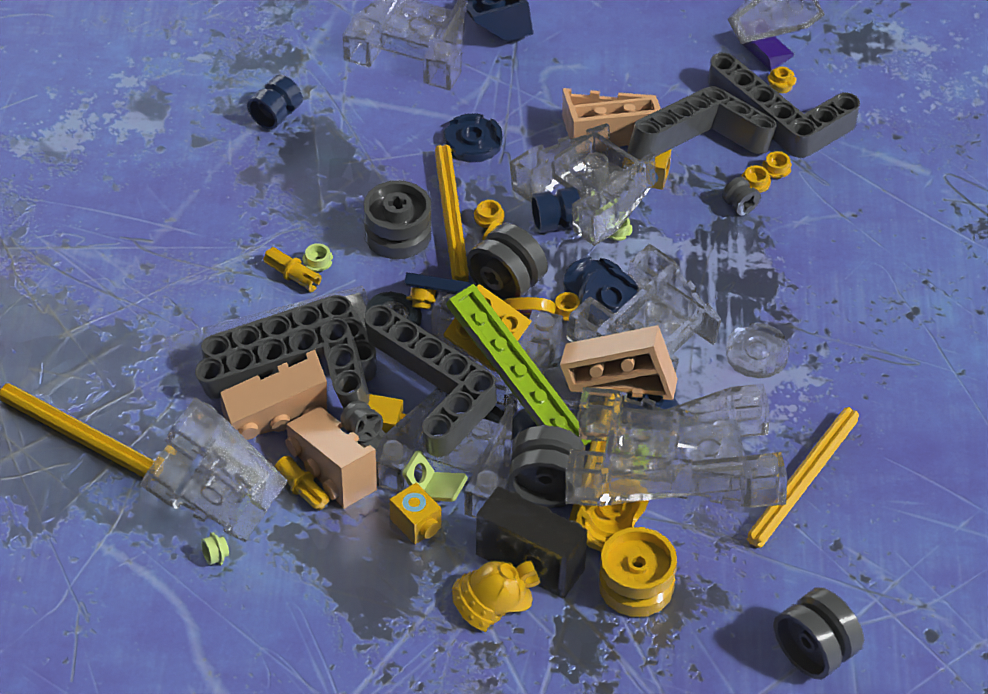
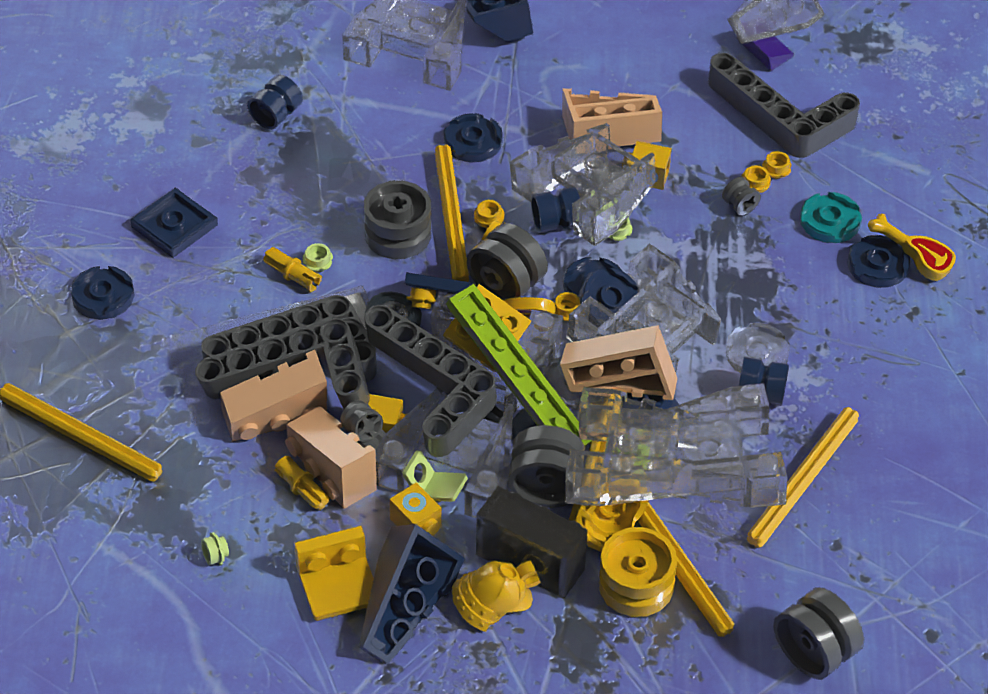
(102, 292): none -> dark blue tile
(174, 222): none -> dark blue tile
(214, 472): clear wedge -> none
(334, 572): none -> yellow bracket
(407, 583): none -> dark blue wedge
(691, 579): none -> yellow axle
(697, 114): dark grey beam -> none
(772, 376): none -> dark blue wheel
(781, 79): yellow plate -> none
(831, 217): none -> teal tile
(878, 261): none -> dark blue tile
(930, 256): none -> yellow piece

